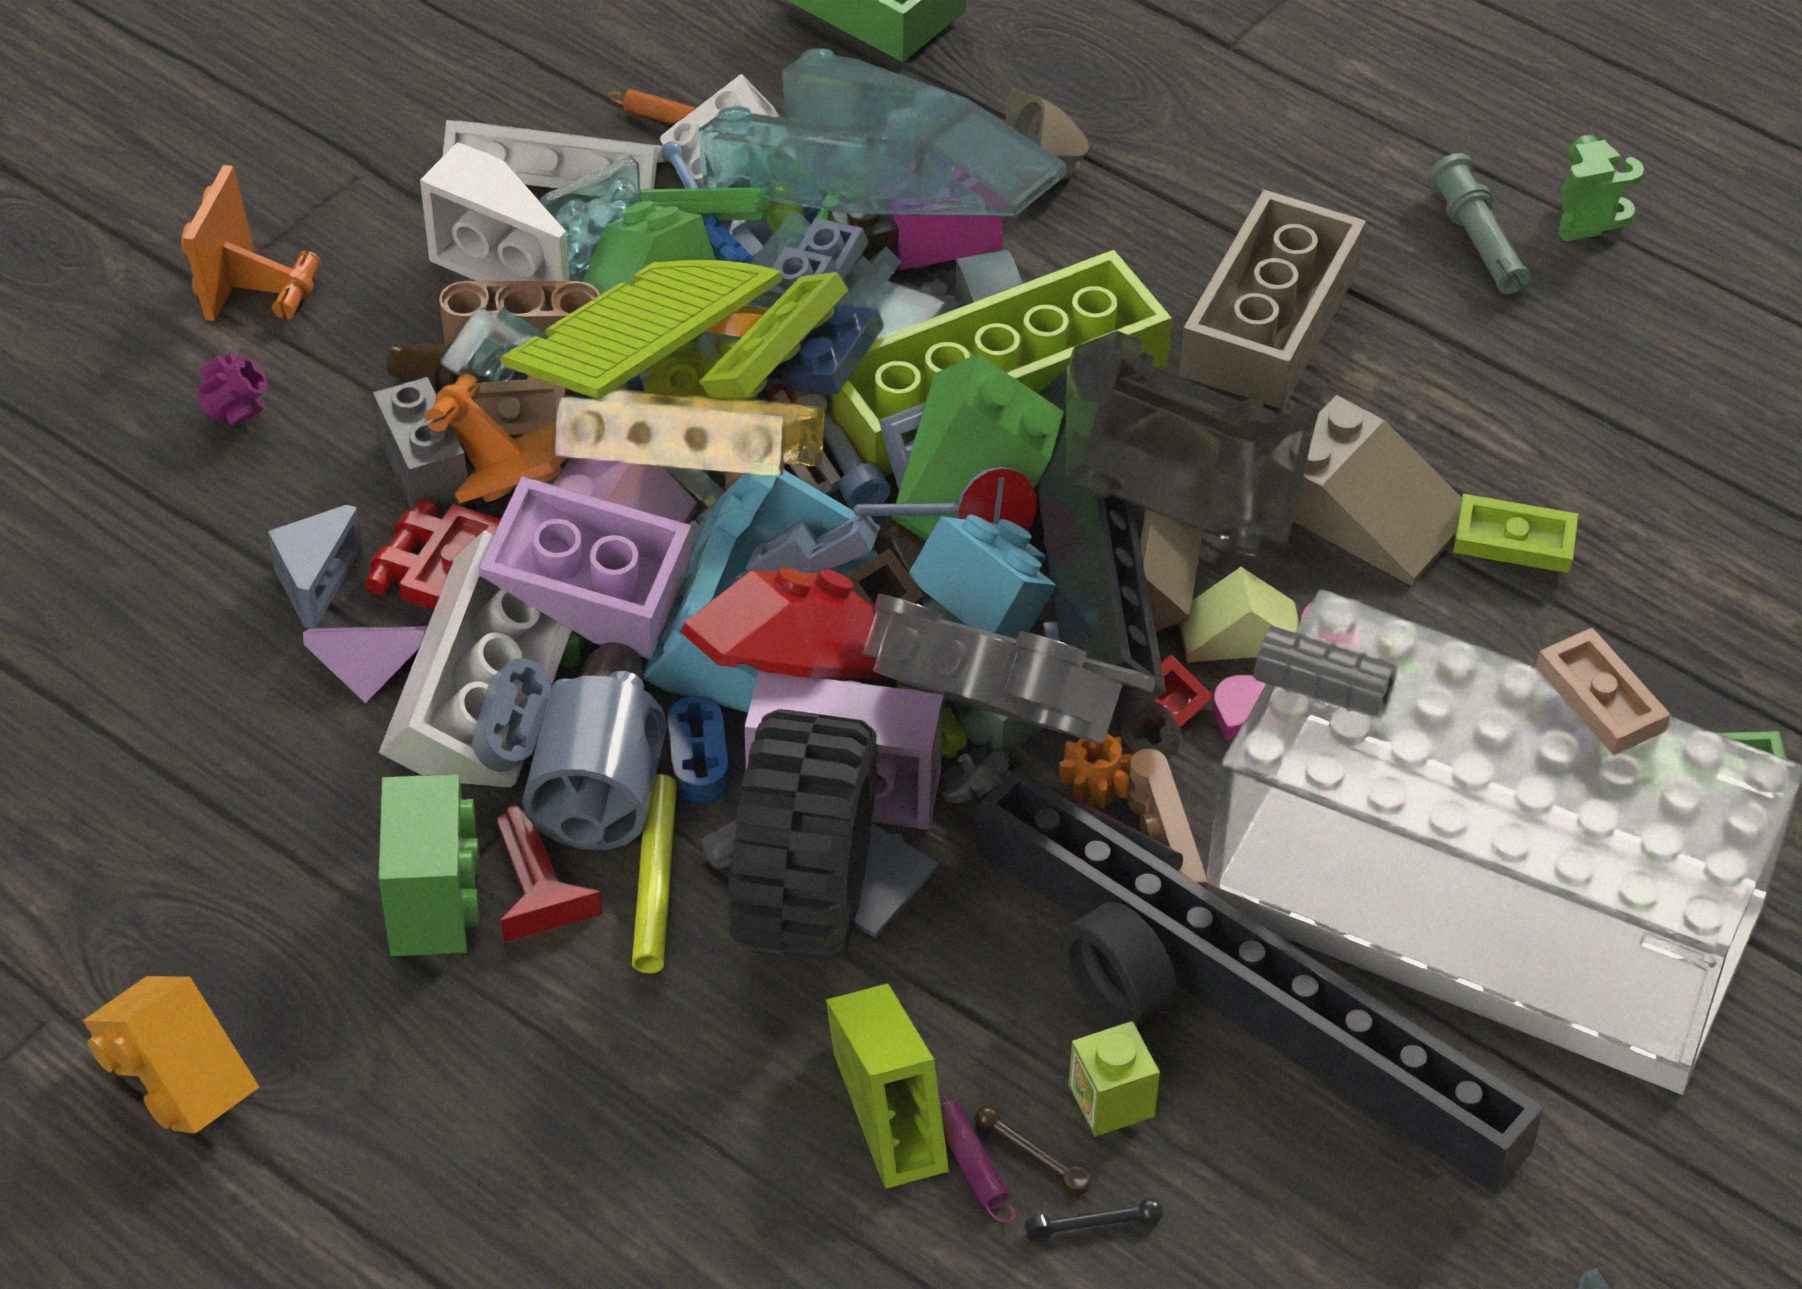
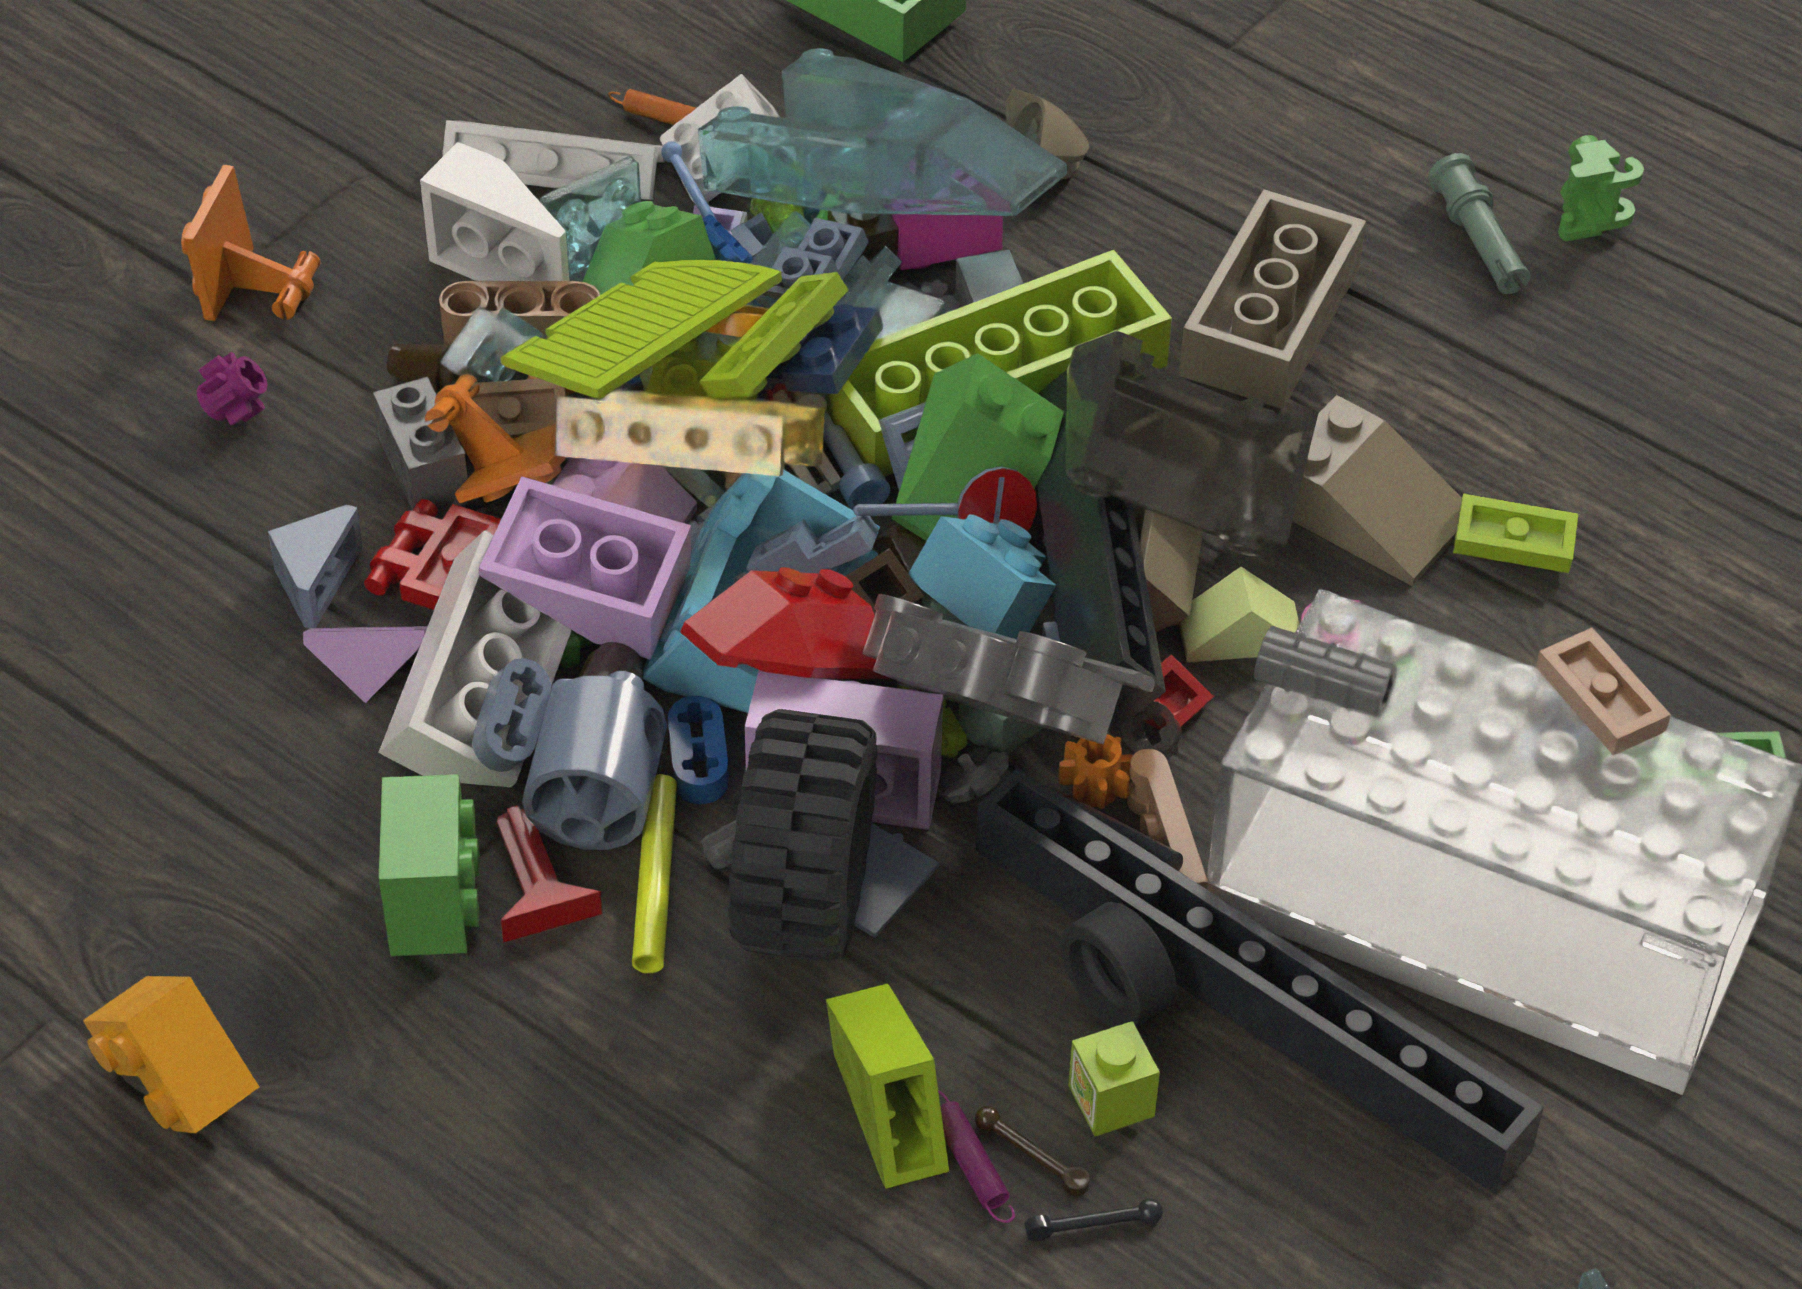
(719, 202): bright green axle -> none
(1234, 701): tile -> none

